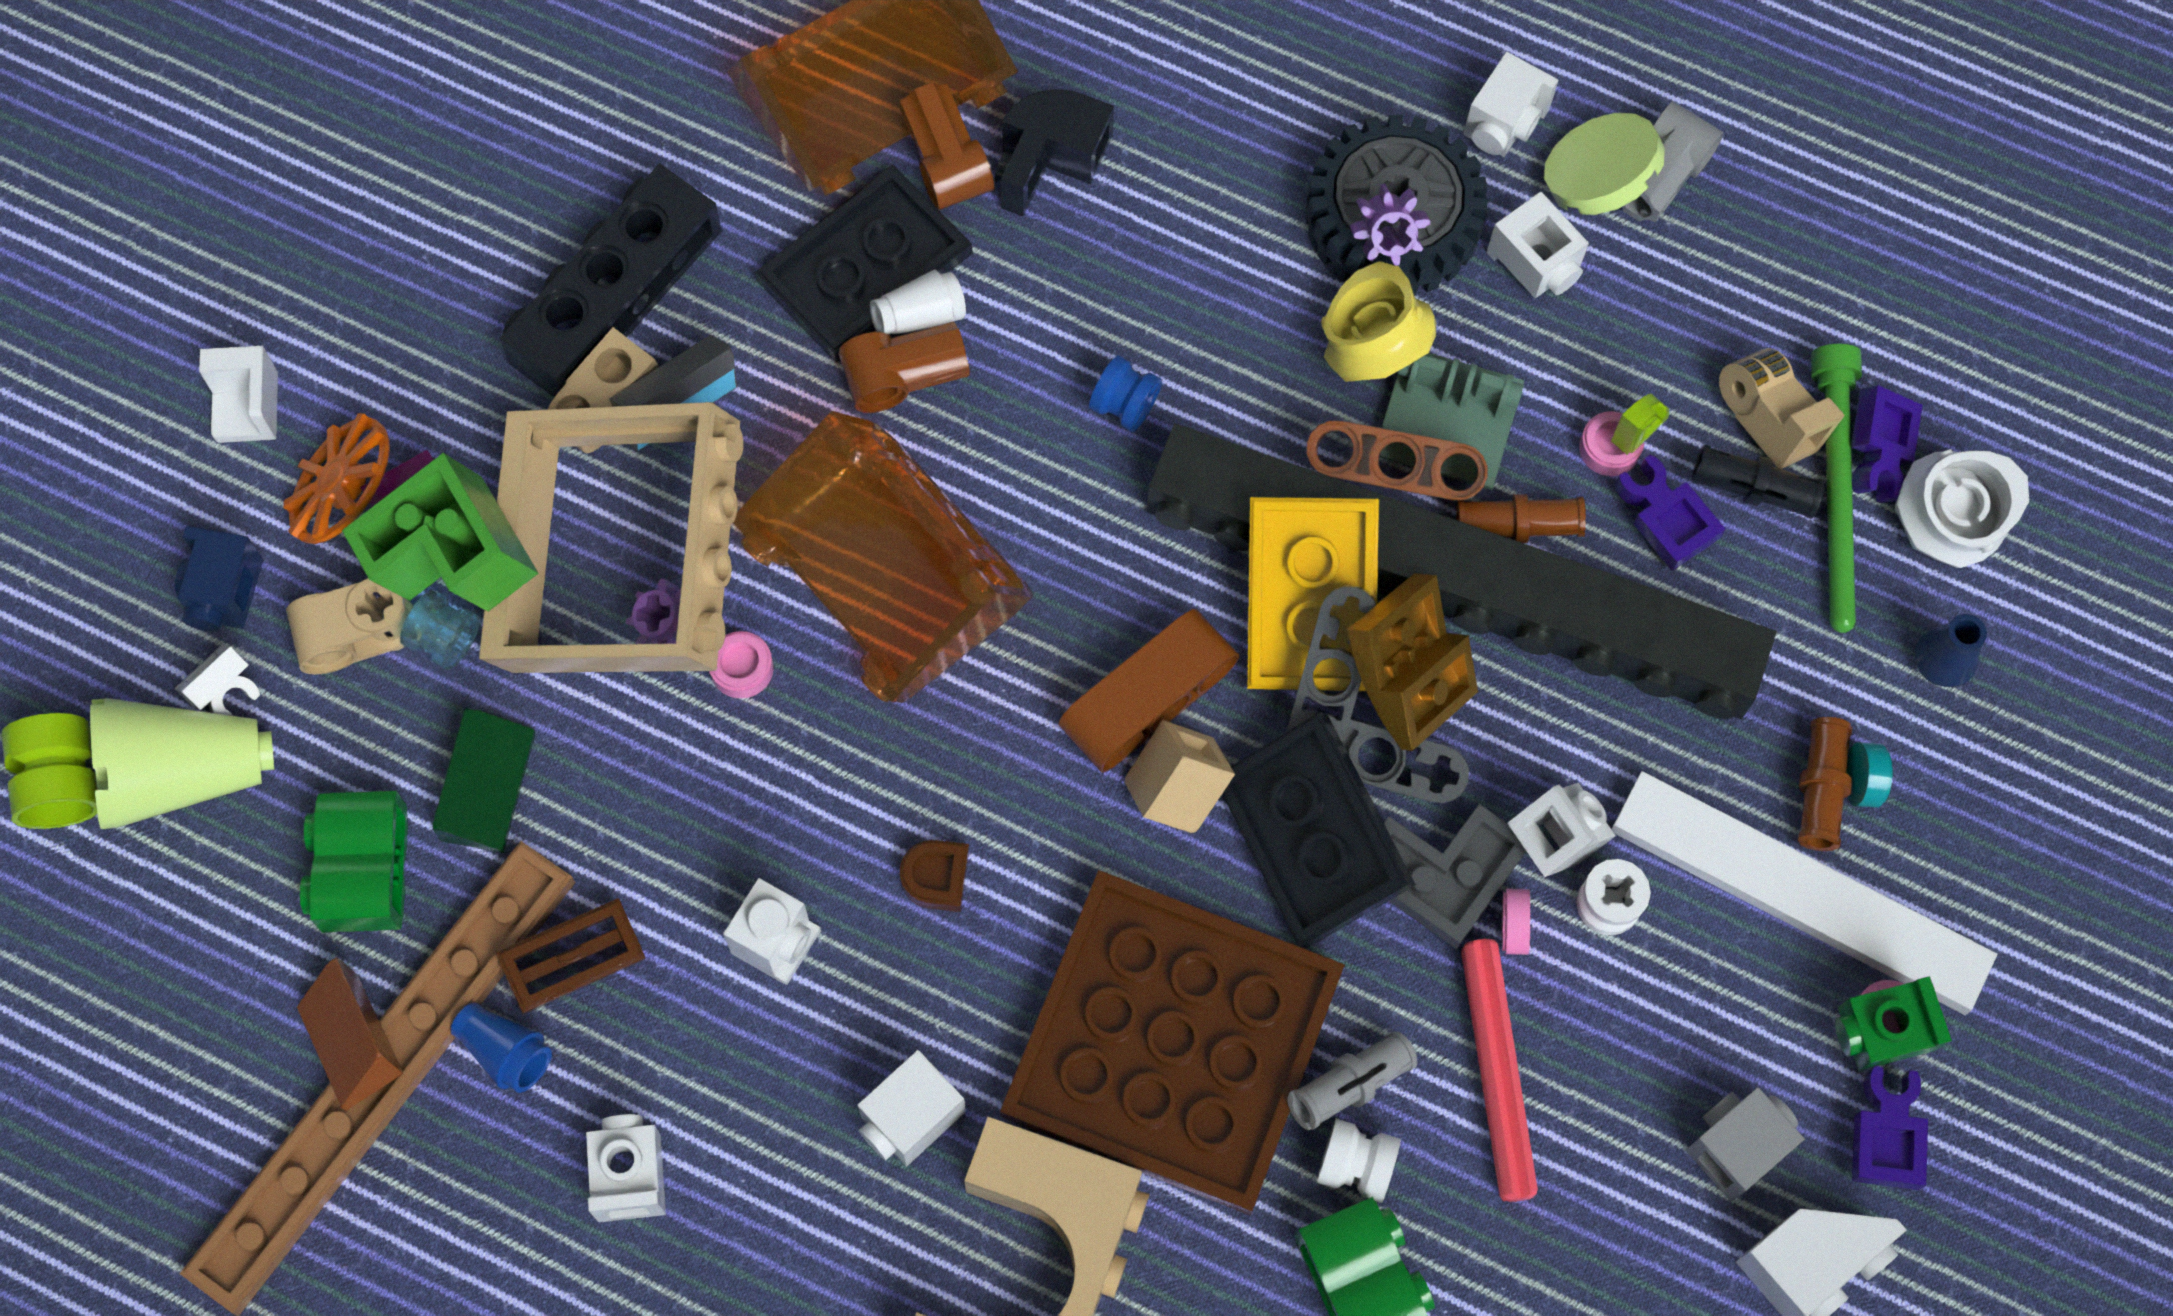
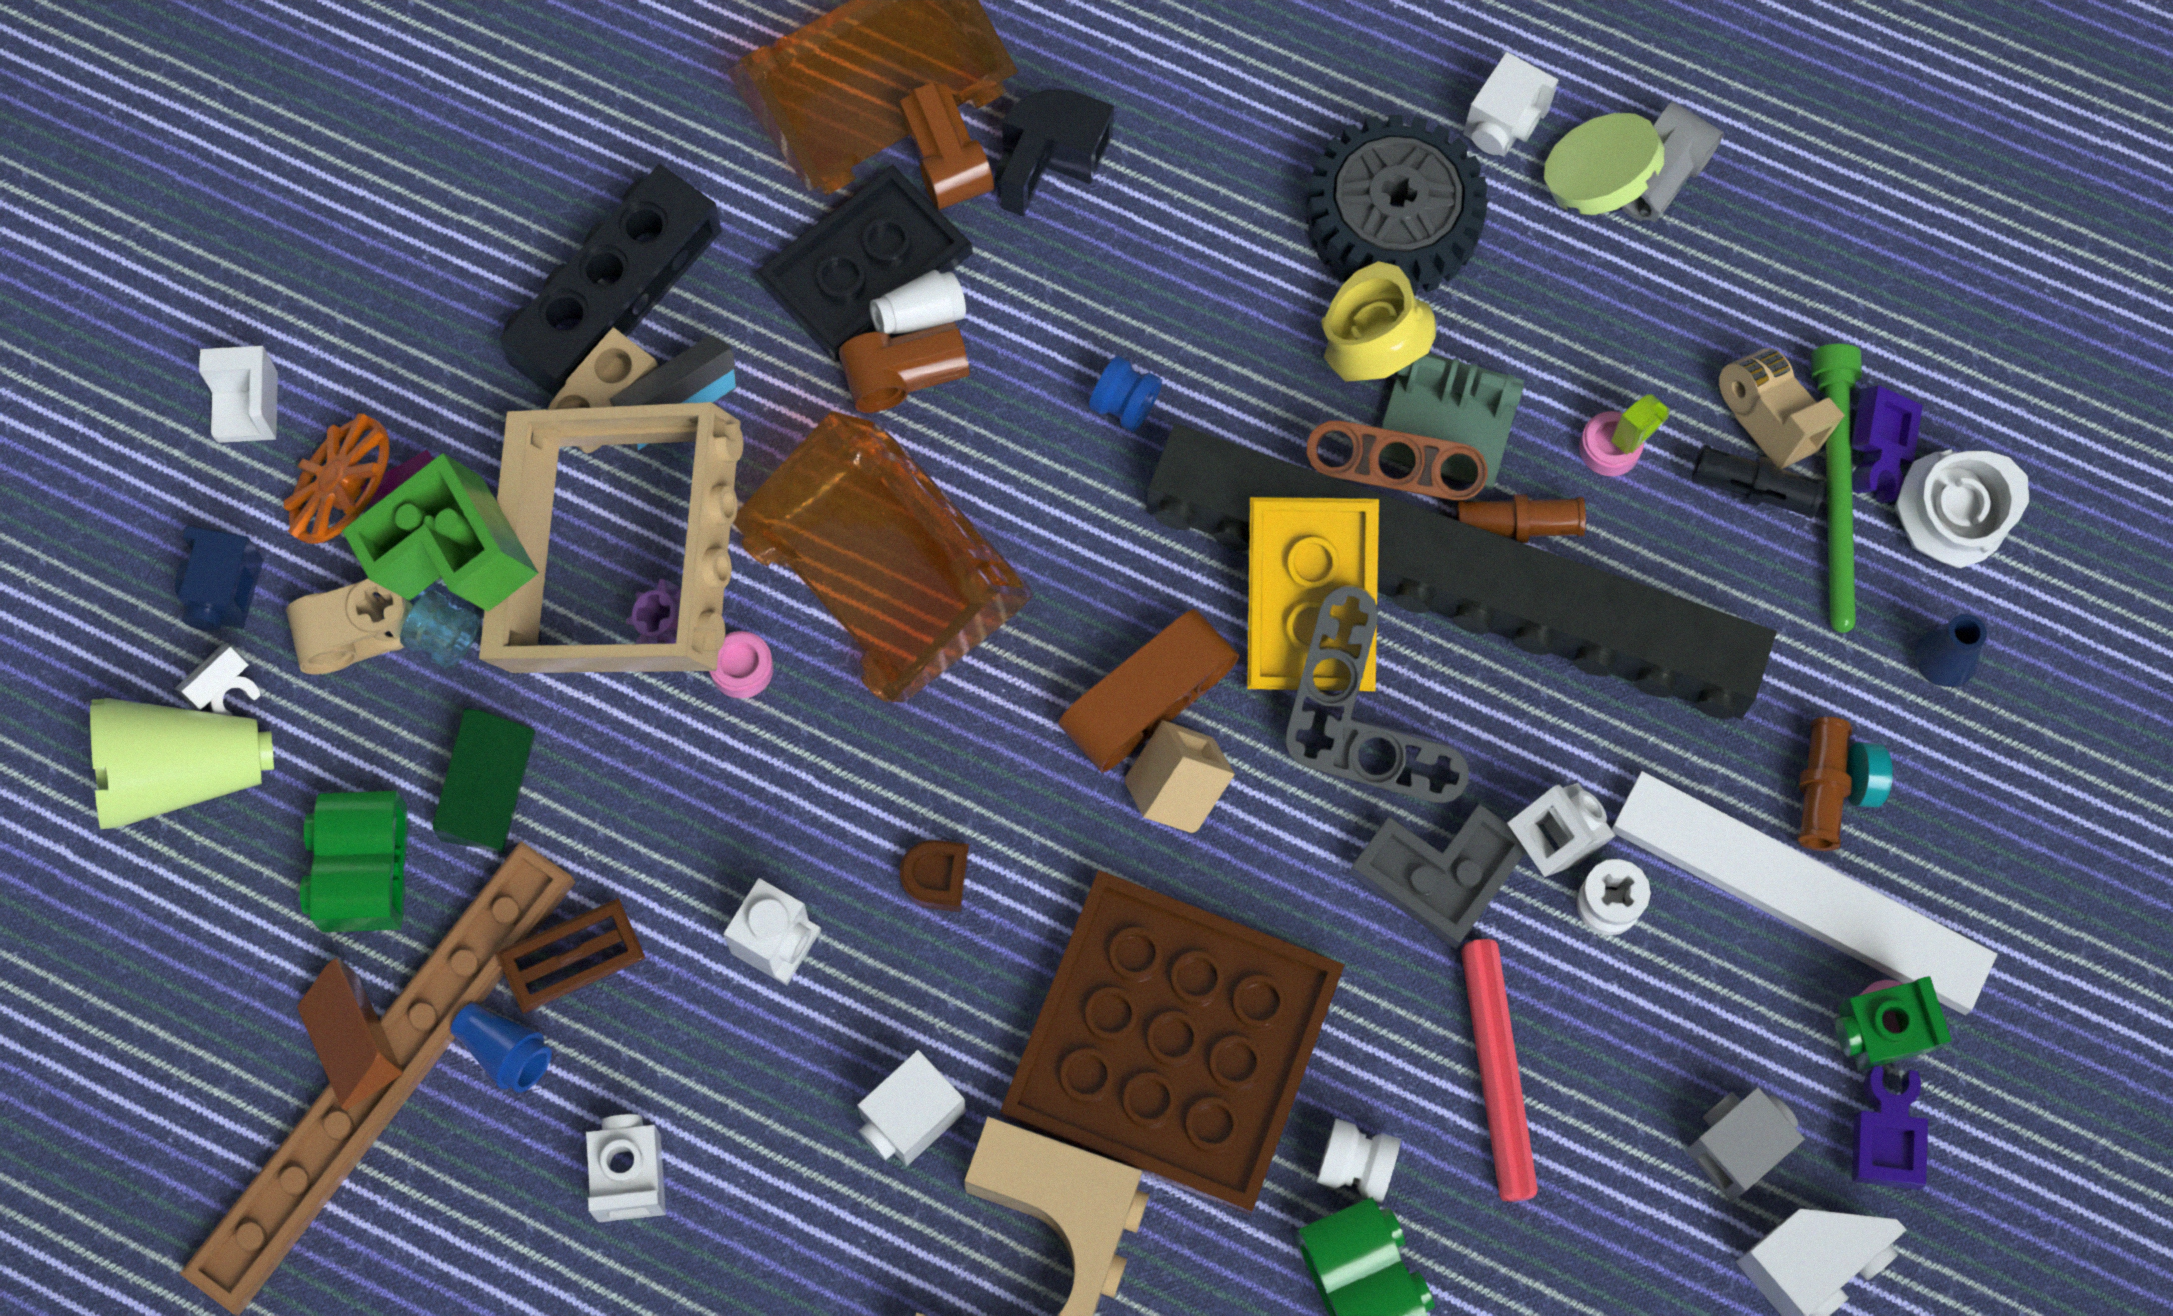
(50, 770): lime wheel -> none
(1315, 831): black tile -> none
(1352, 1080): light grey pin -> none
(1389, 240): medium lavender gear -> none
(1411, 663): pearl gold slope -> none
(1516, 921): bright pink tile -> none
(1538, 231): white brick -> none
(1671, 521): dark purple plate -> none

